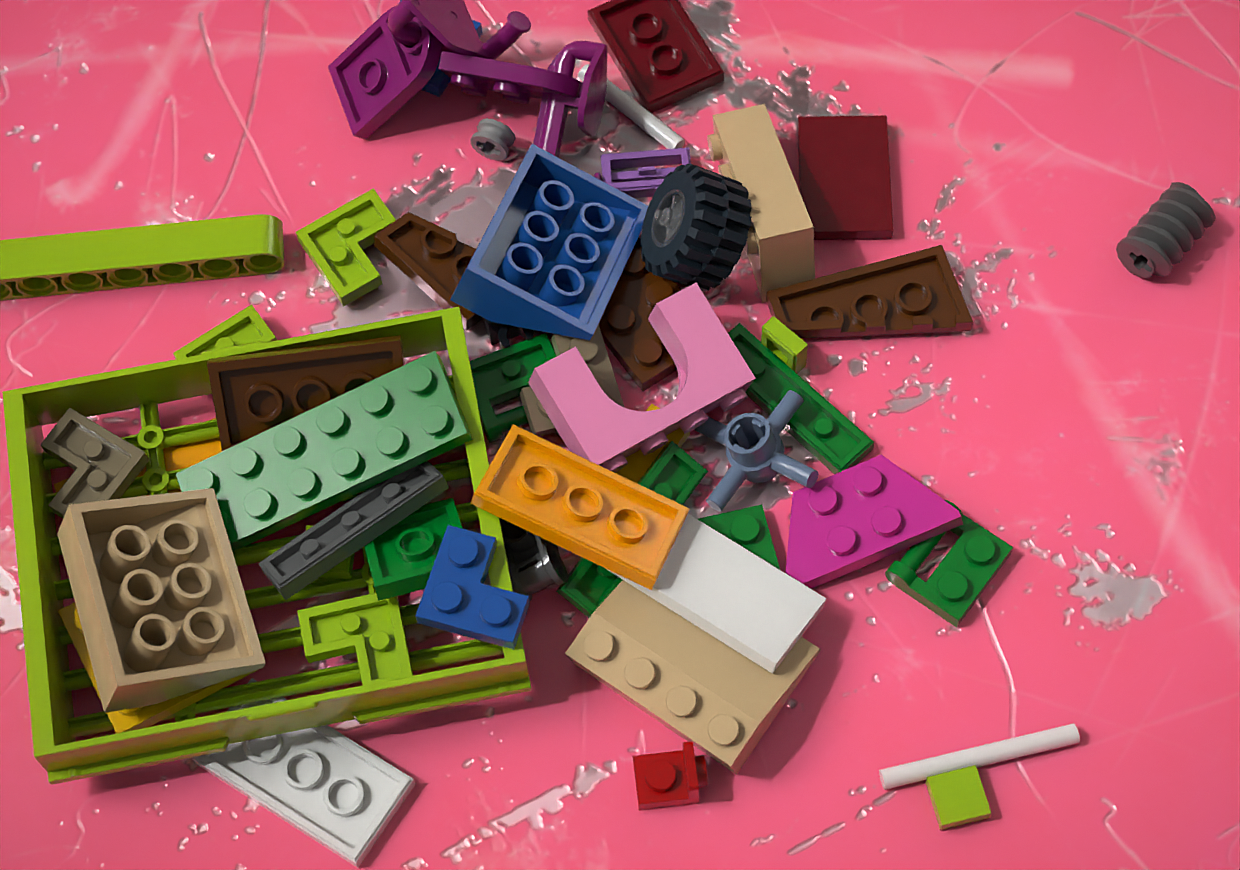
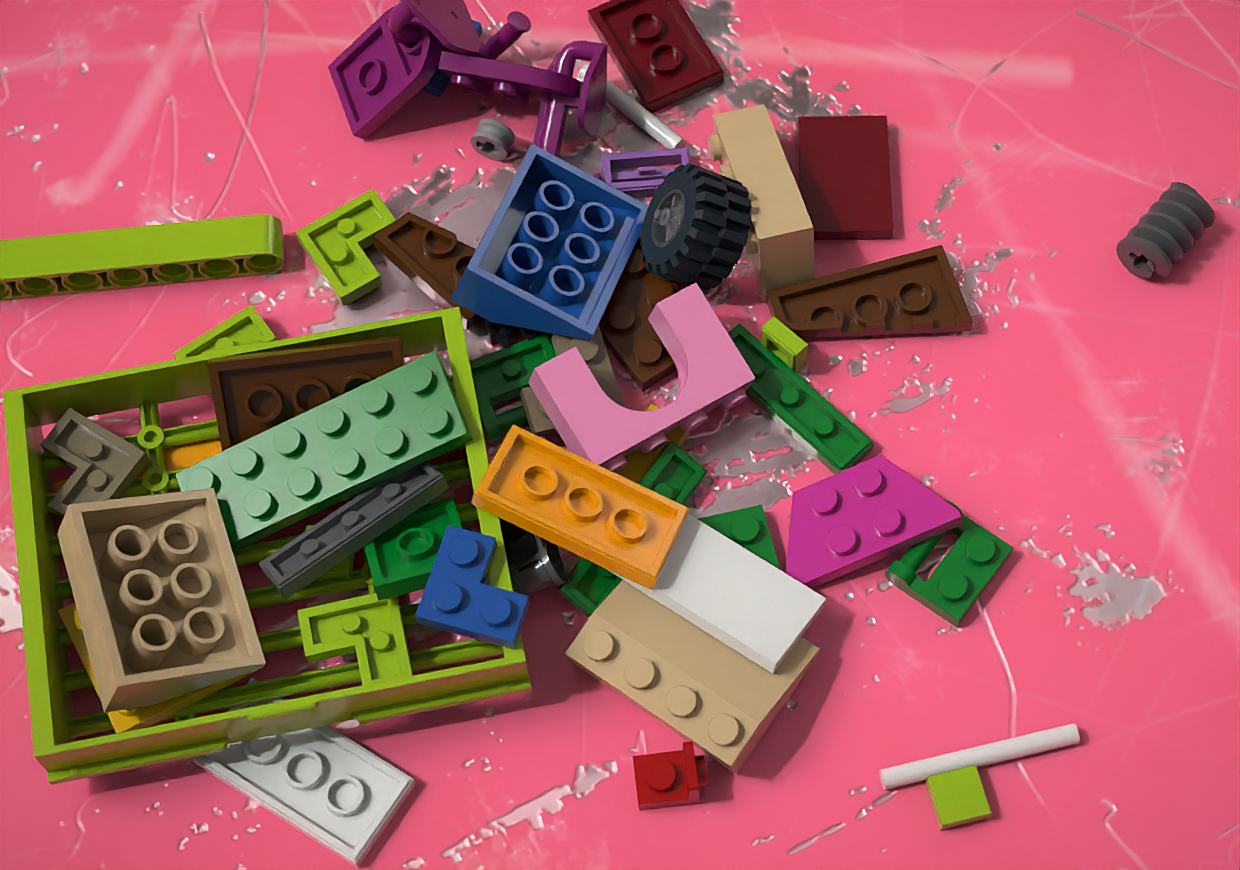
(756, 450): sand blue bar -> none

